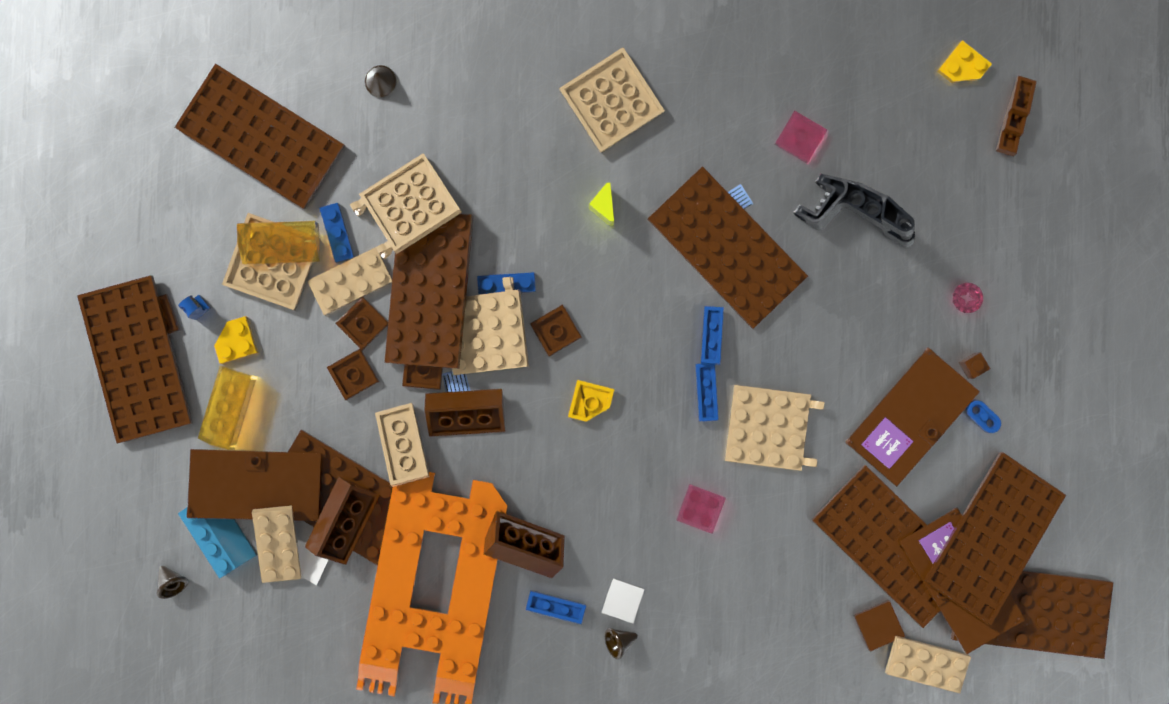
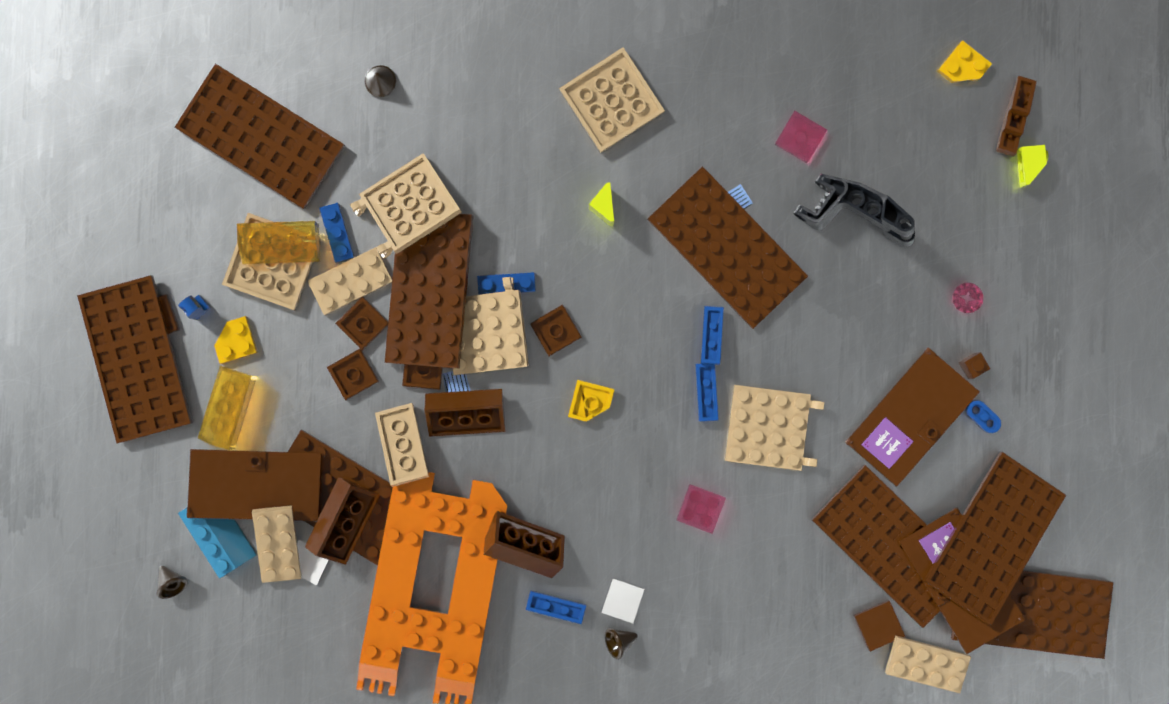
(1030, 162): none -> neon yellow slope

